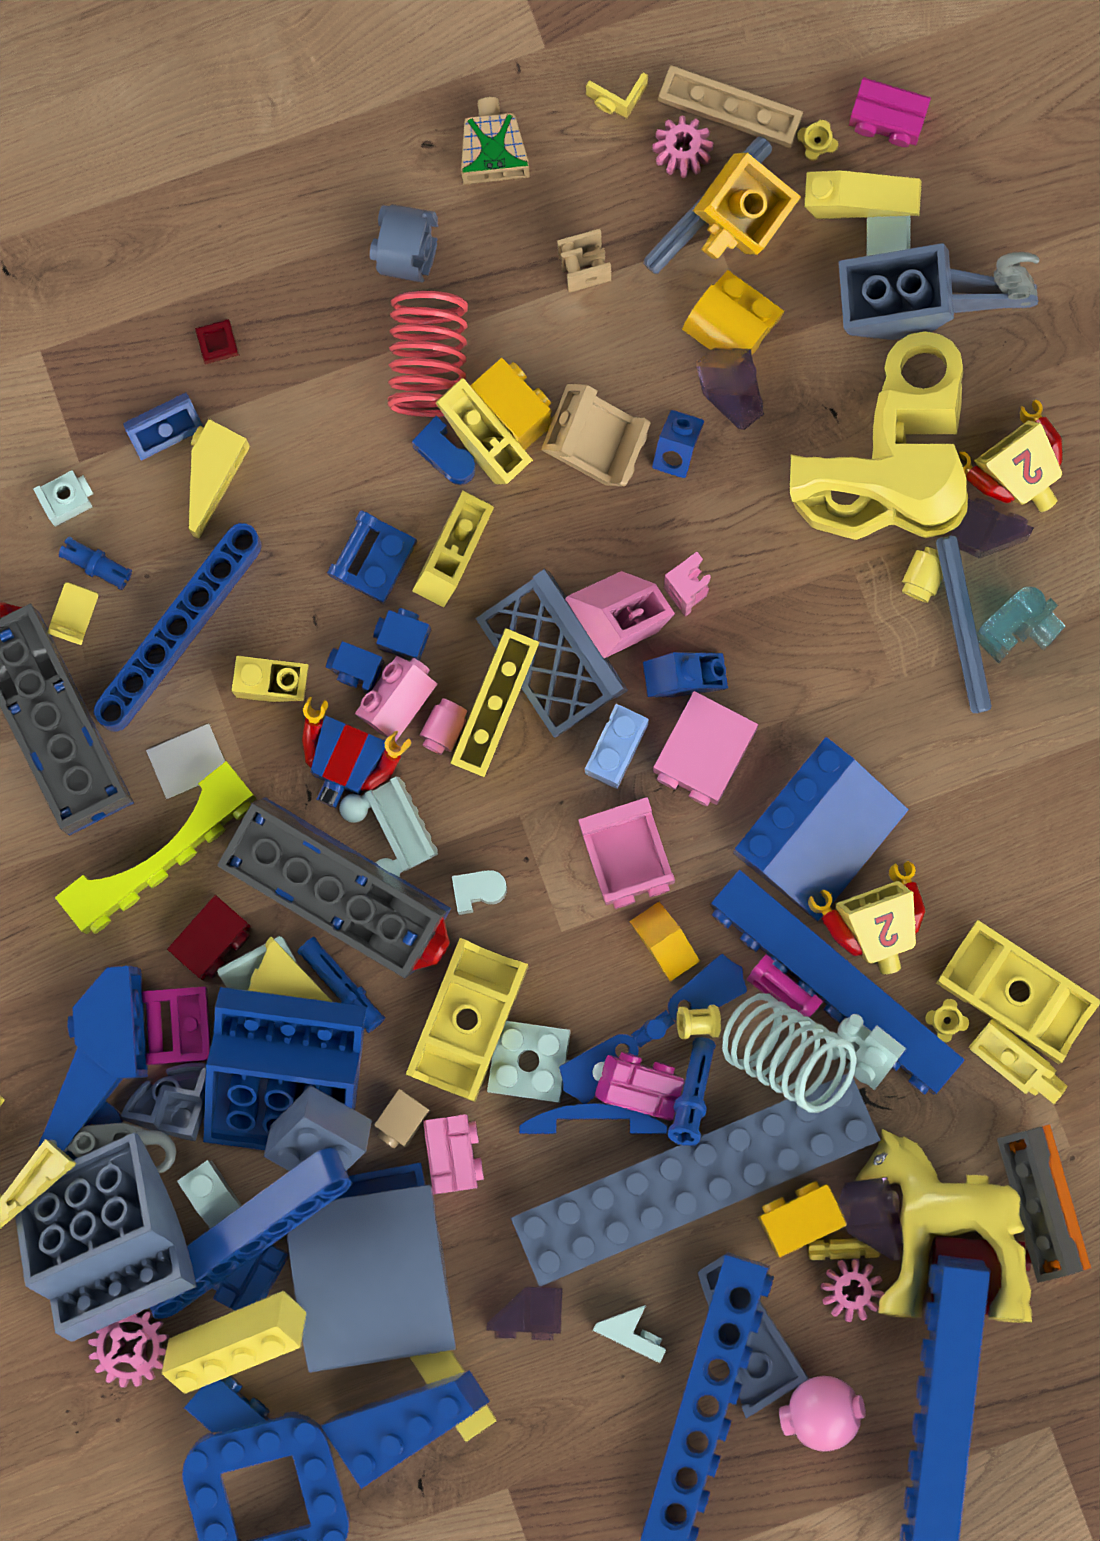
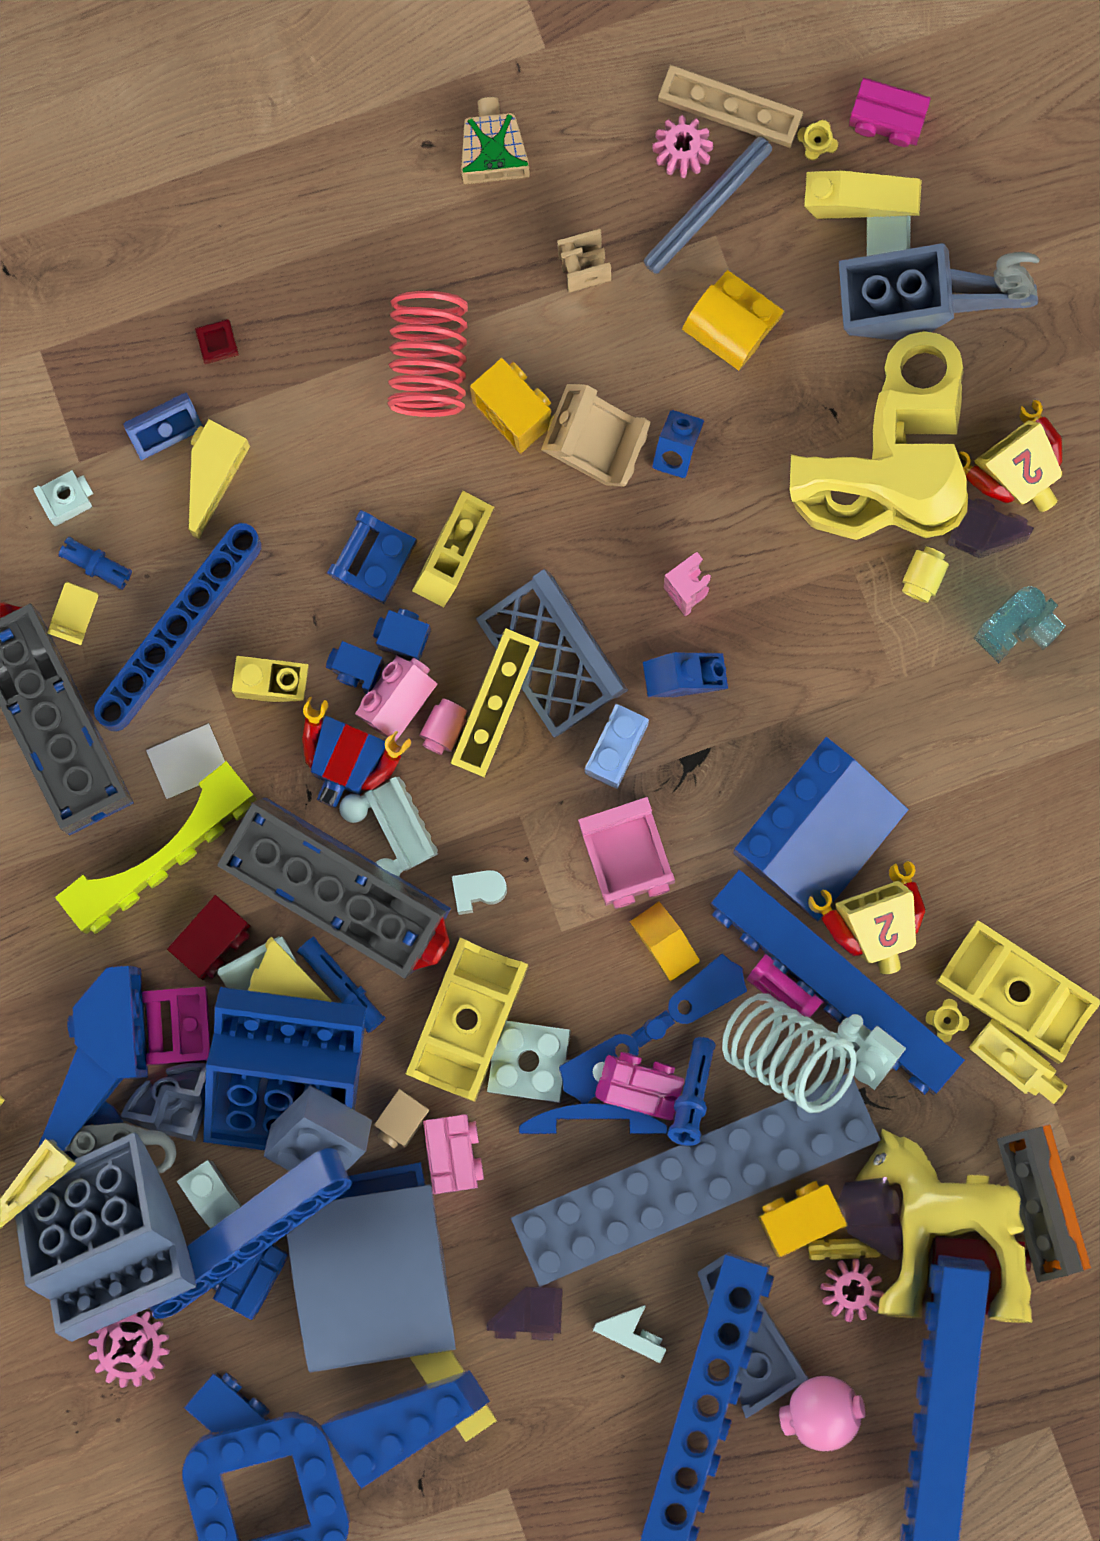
(234, 1342): light yellow brick -> none
(404, 242): sand blue brick -> none
(450, 461): blue leg -> none
(483, 433): light yellow slope -> none
(611, 103): light yellow bracket -> none
(620, 611): bright pink slope -> none
(698, 1021): light yellow bush -> none
(704, 749): bright pink brick -> none
(731, 384): slope -> none
(744, 206): yellow hinge -> none
(963, 624): sand blue axle -> none

